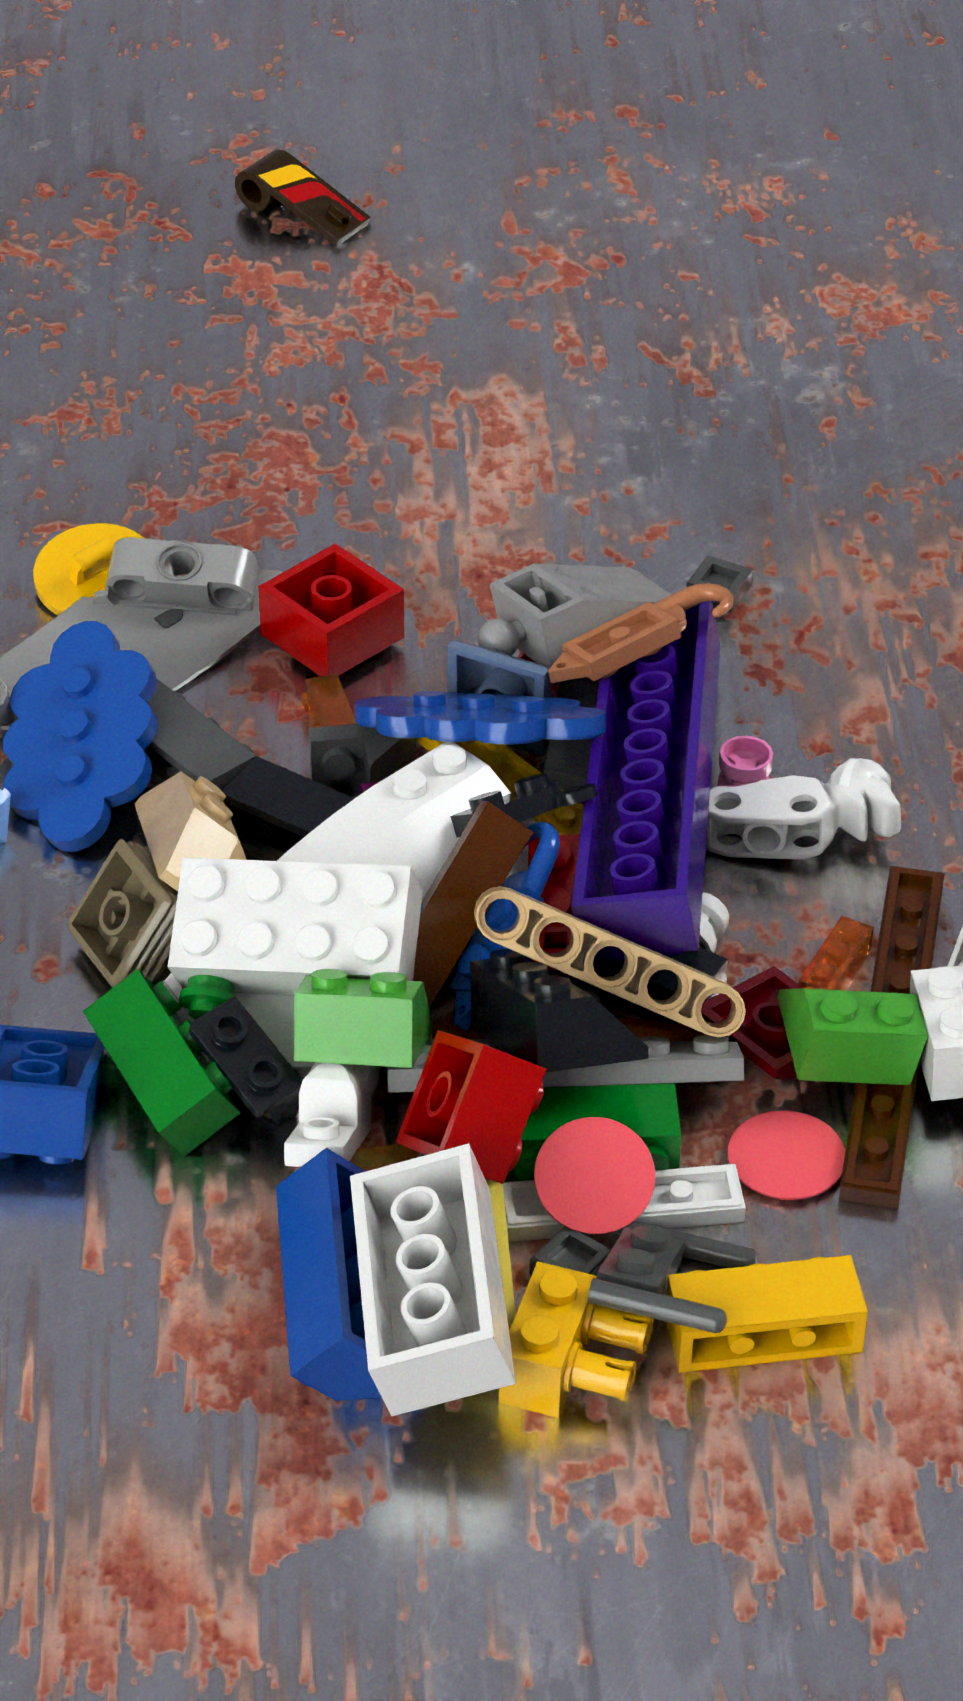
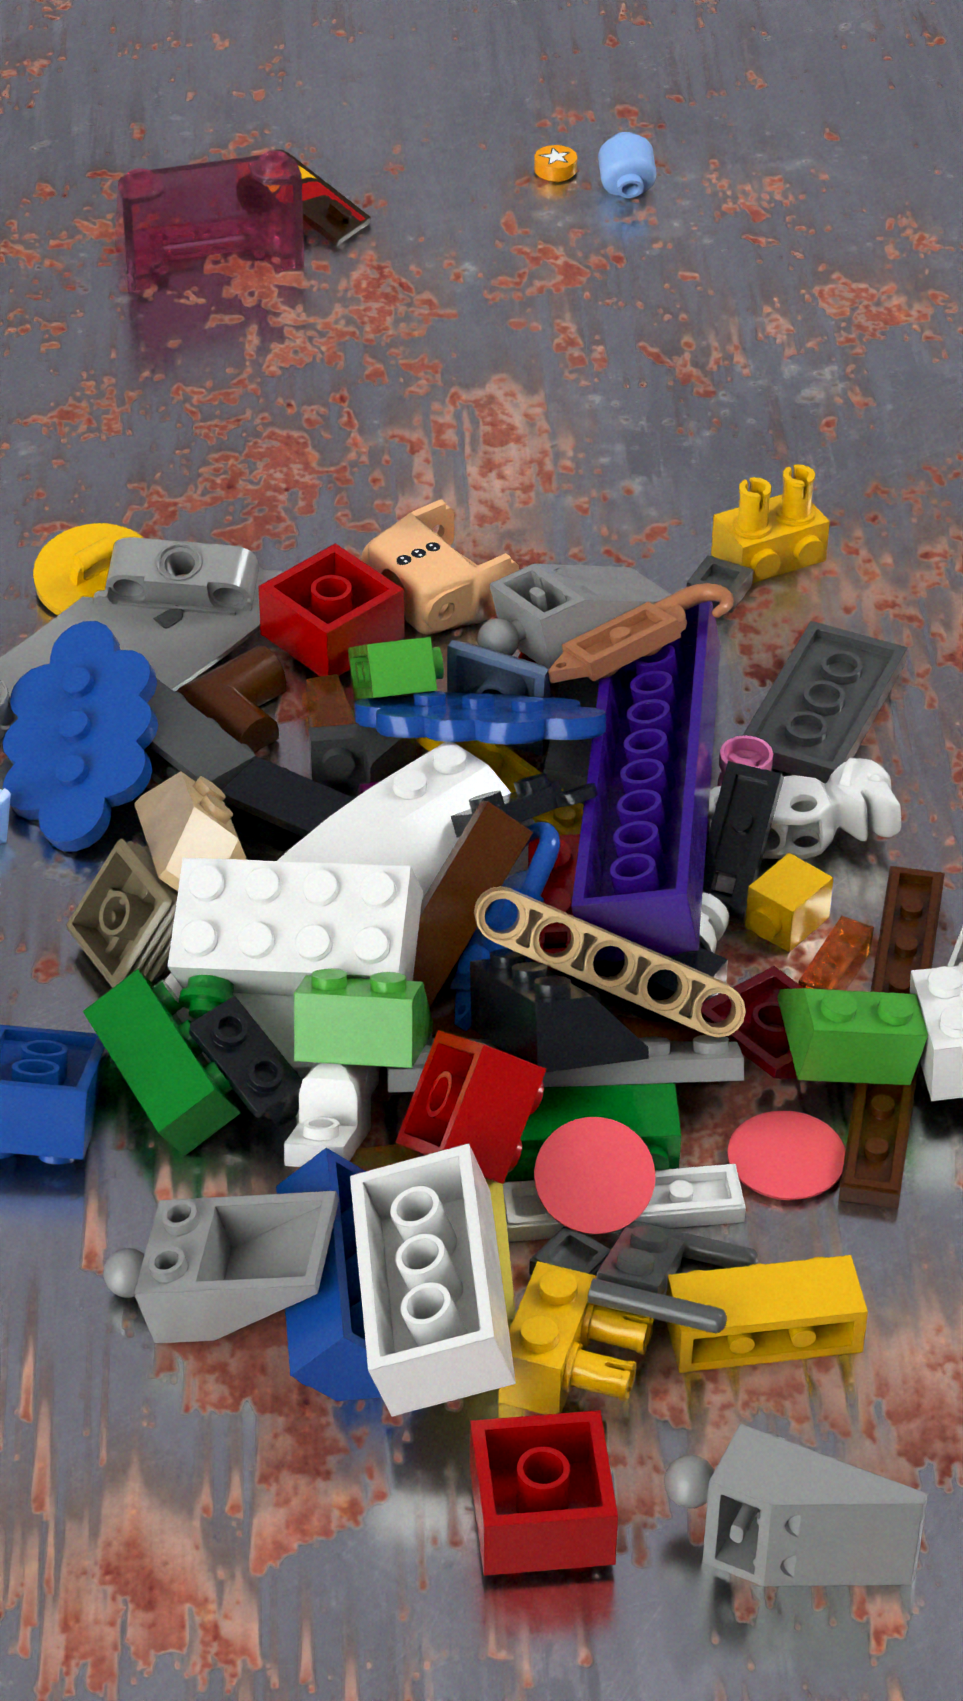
(208, 212): none -> clear pink windscreen
(225, 1262): none -> light grey slope
(234, 693): none -> reddish brown brick
(395, 668): none -> bright green brick
(438, 582): none -> light nougat piece
(543, 1492): none -> red brick
(555, 163): none -> light orange tile
(627, 165): none -> light blue head
(740, 833): none -> black plate
(773, 532): none -> yellow brick
(788, 902): none -> yellow brick
(800, 1515): none -> light grey slope
(826, 699): none -> dark grey plate

